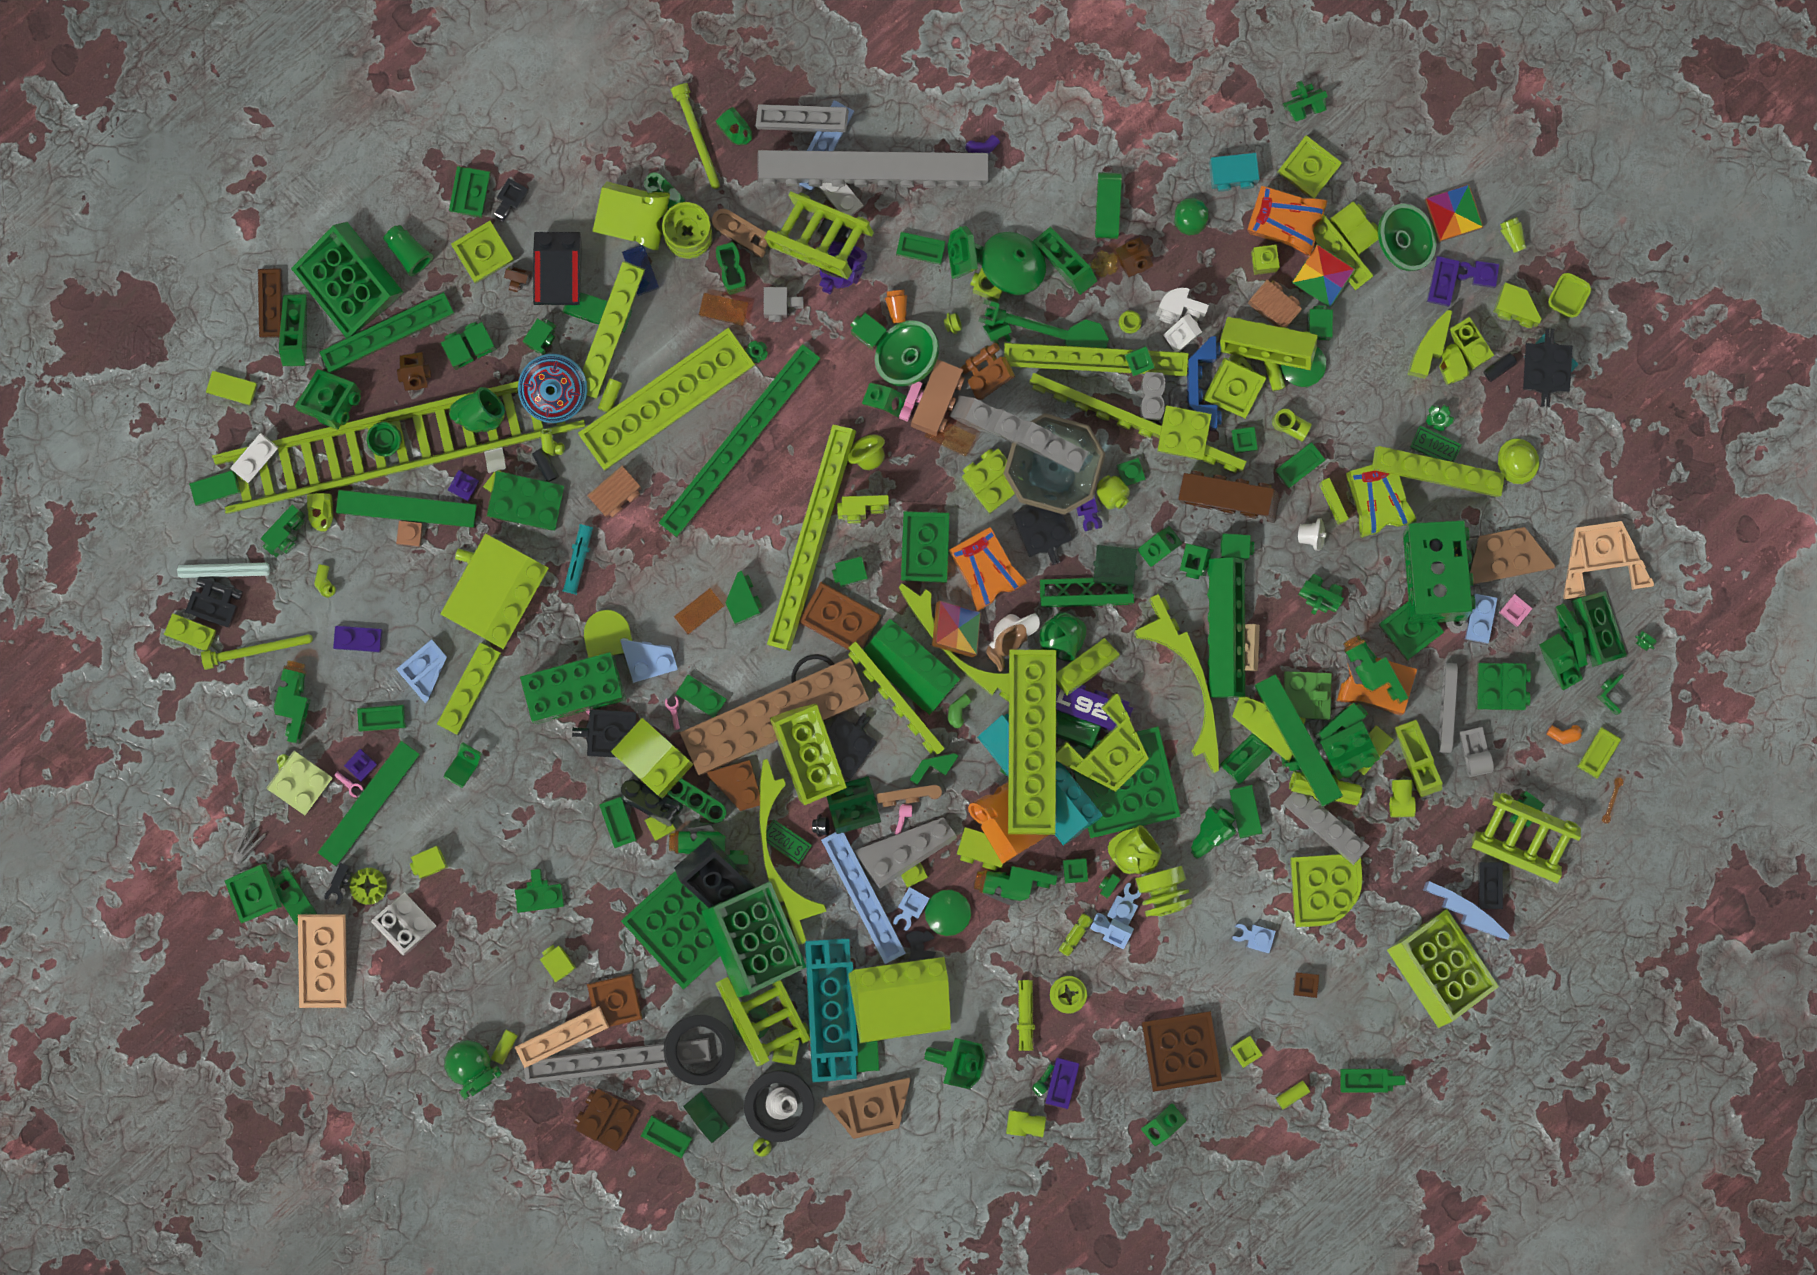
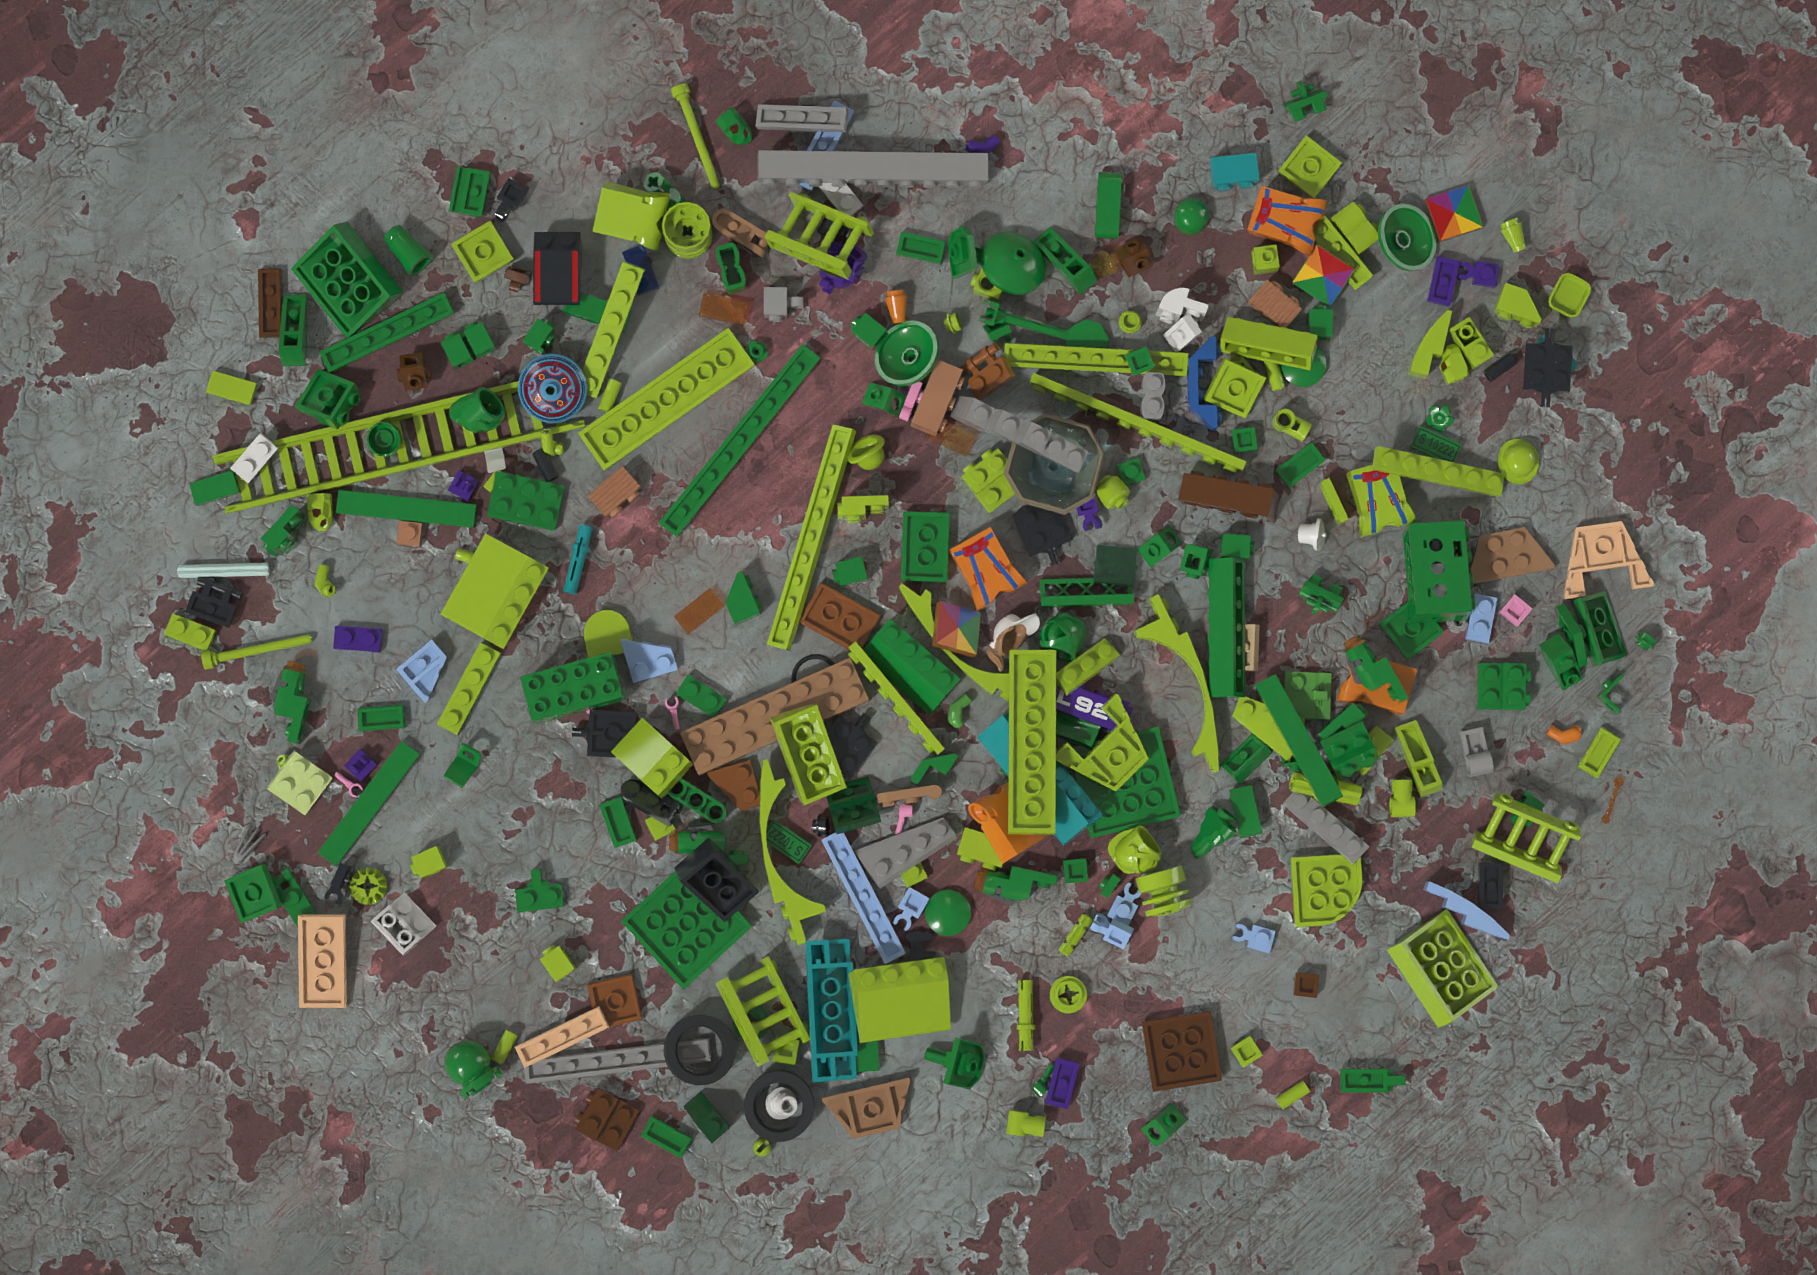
(754, 939): green slope -> none
(1184, 432): lime plate -> none
(1447, 711): light grey beam -> none

